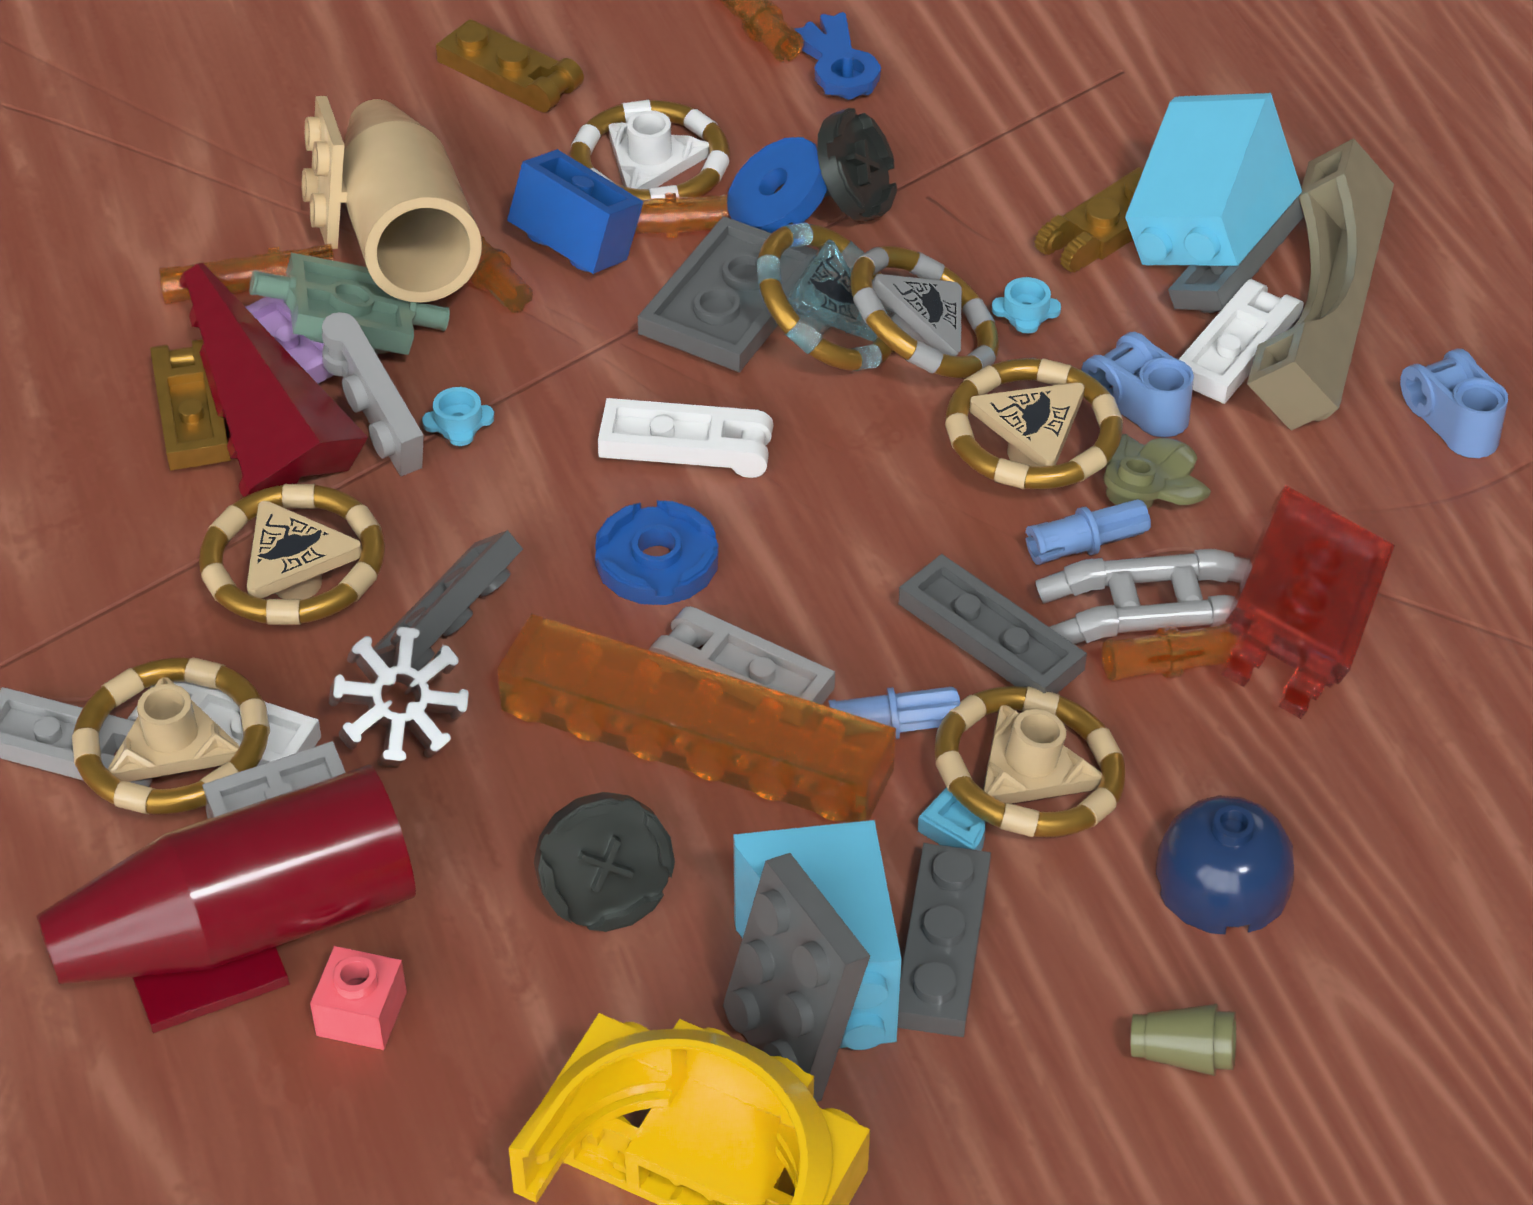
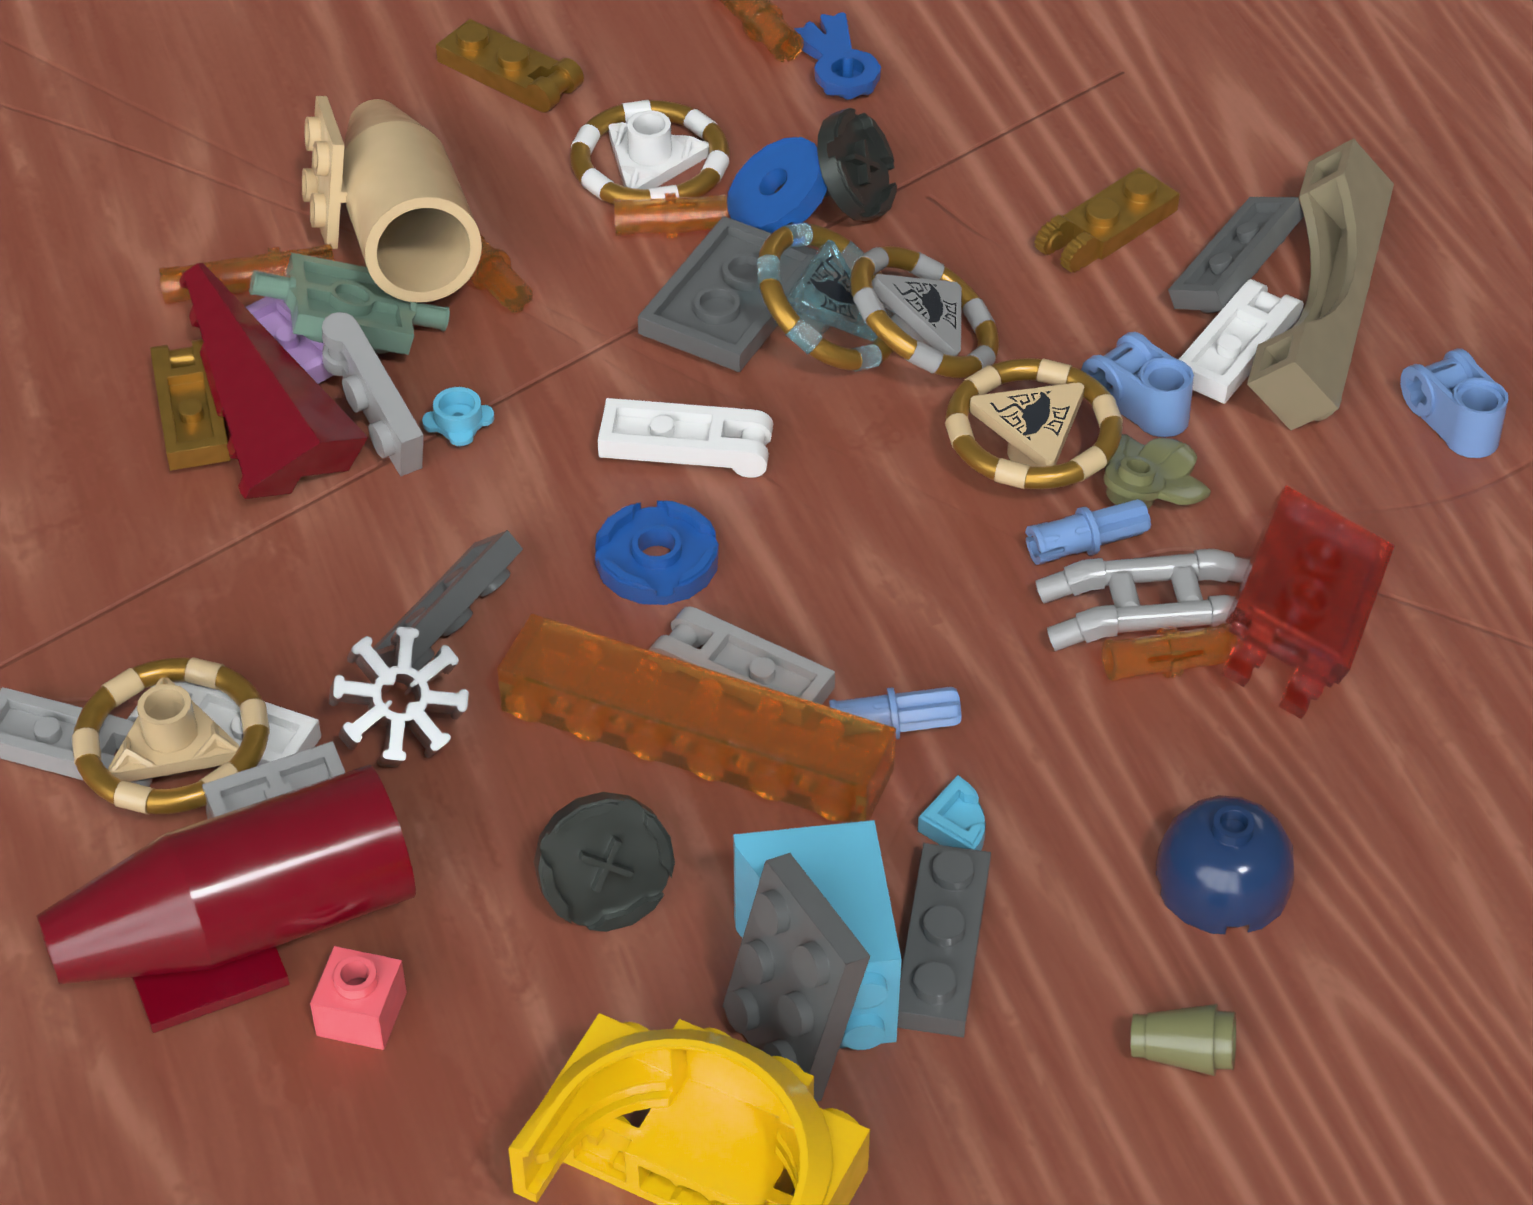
(292, 554): piece -> none
(574, 211): blue brick -> none
(991, 627): dark grey plate -> none
(1026, 304): medium azure plate -> none
(1031, 761): tan piece -> none
(1212, 181): medium azure slope -> none

